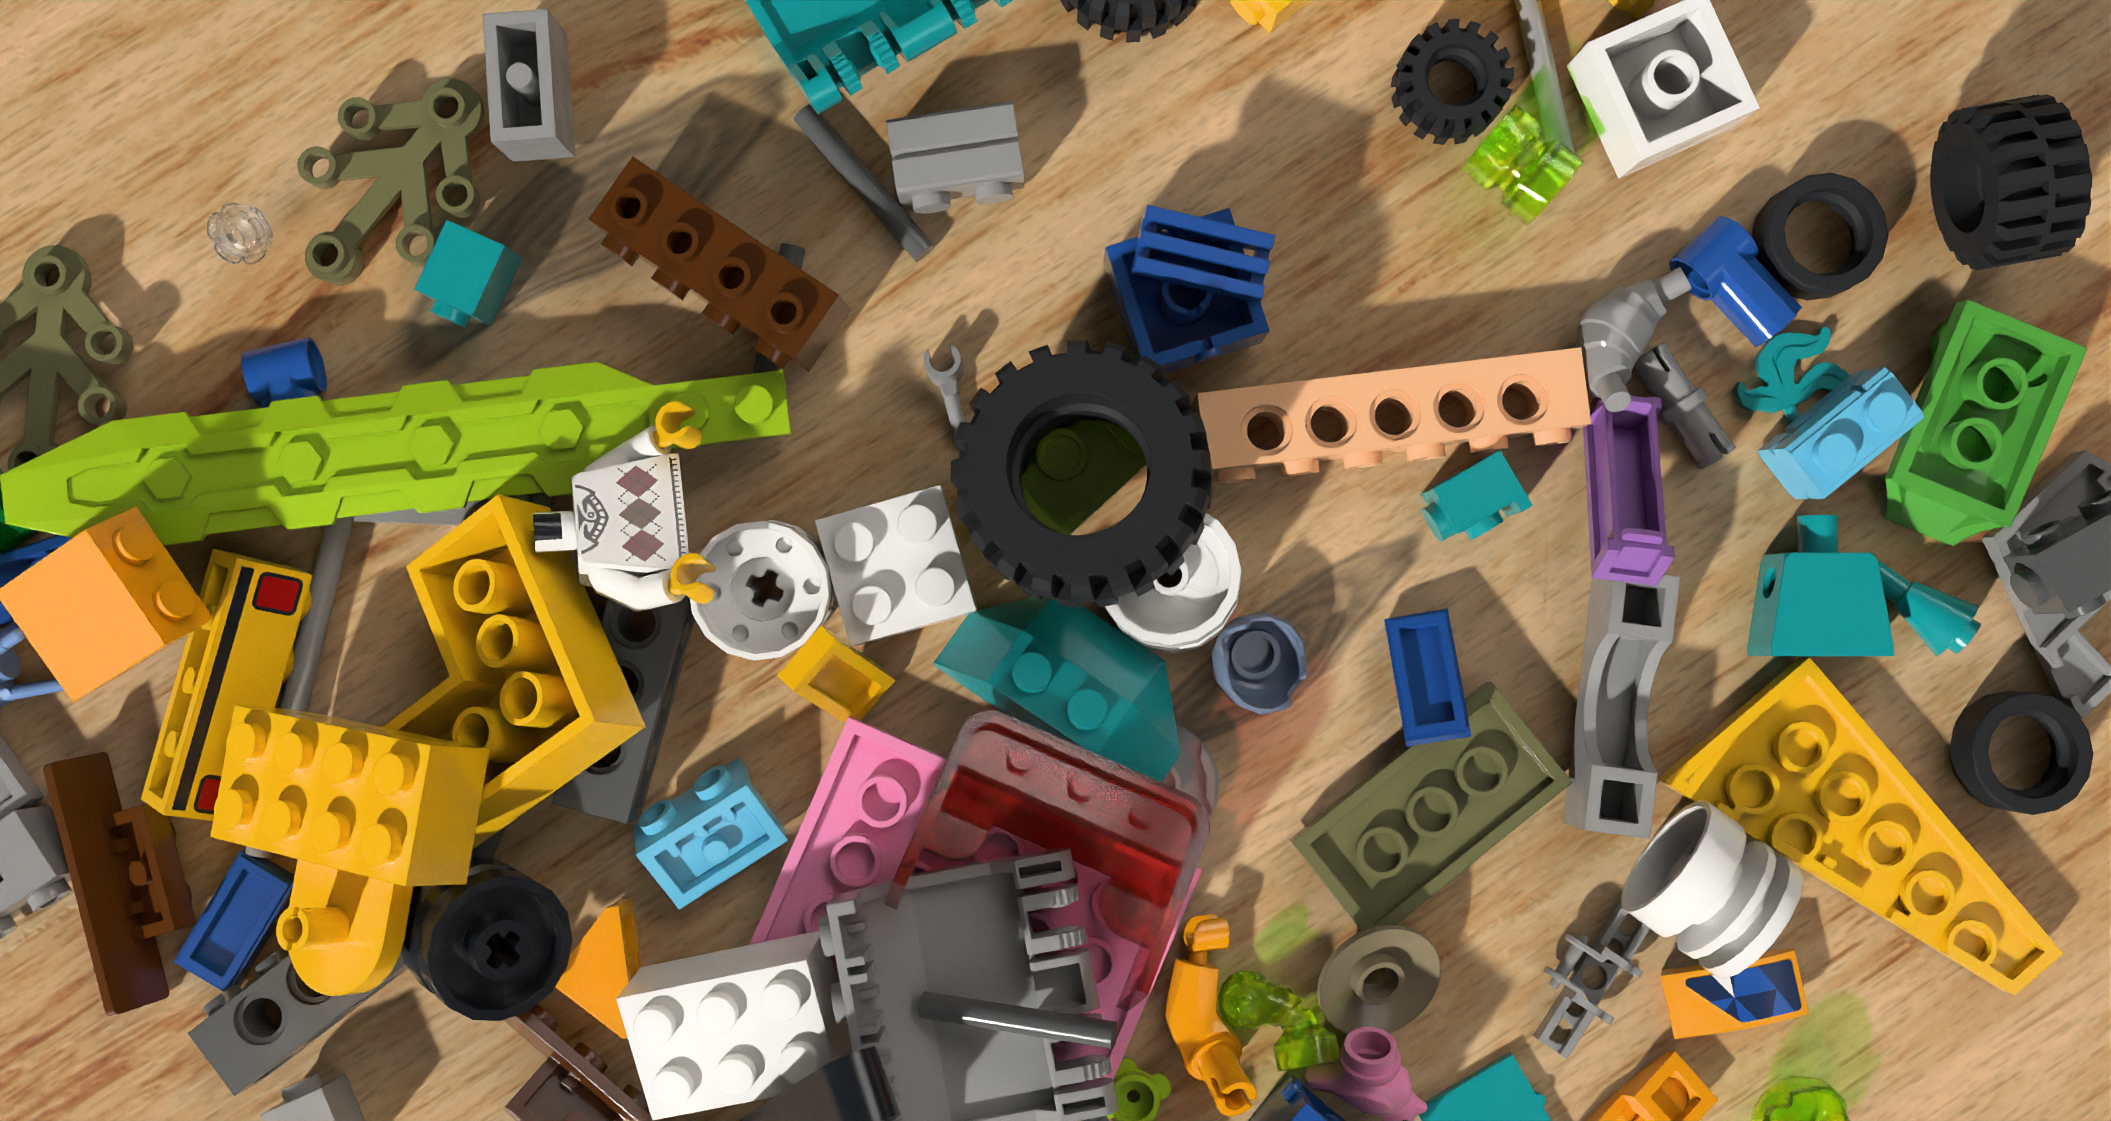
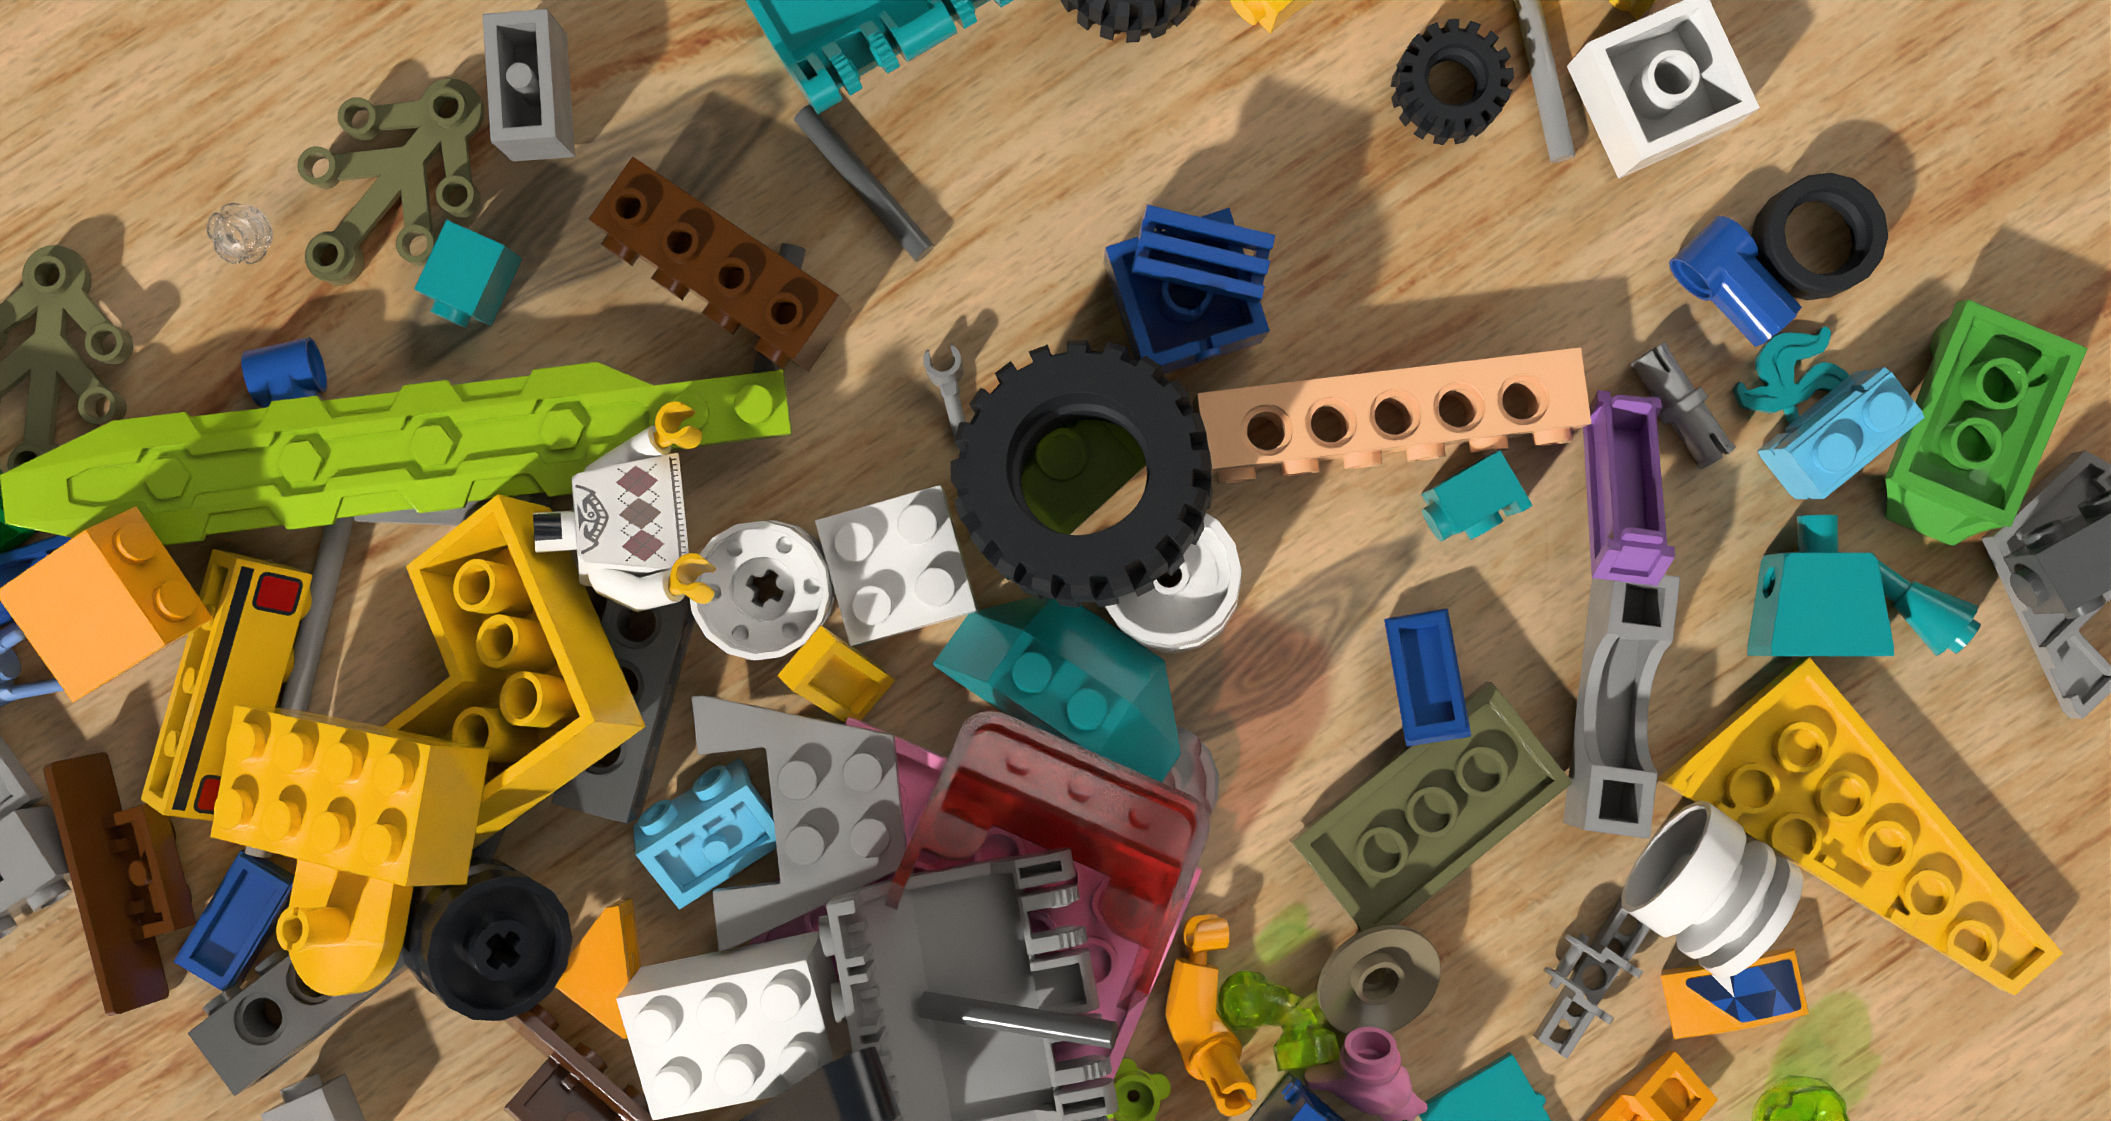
(830, 804): none -> light grey wing
(956, 156): light grey brick -> none
(1259, 662): sand blue hair -> none
(1545, 169): clear neon green wheel -> none
(1618, 330): light grey piece -> none
(2010, 181): black tyre -> none
(2069, 758): black tyre -> none

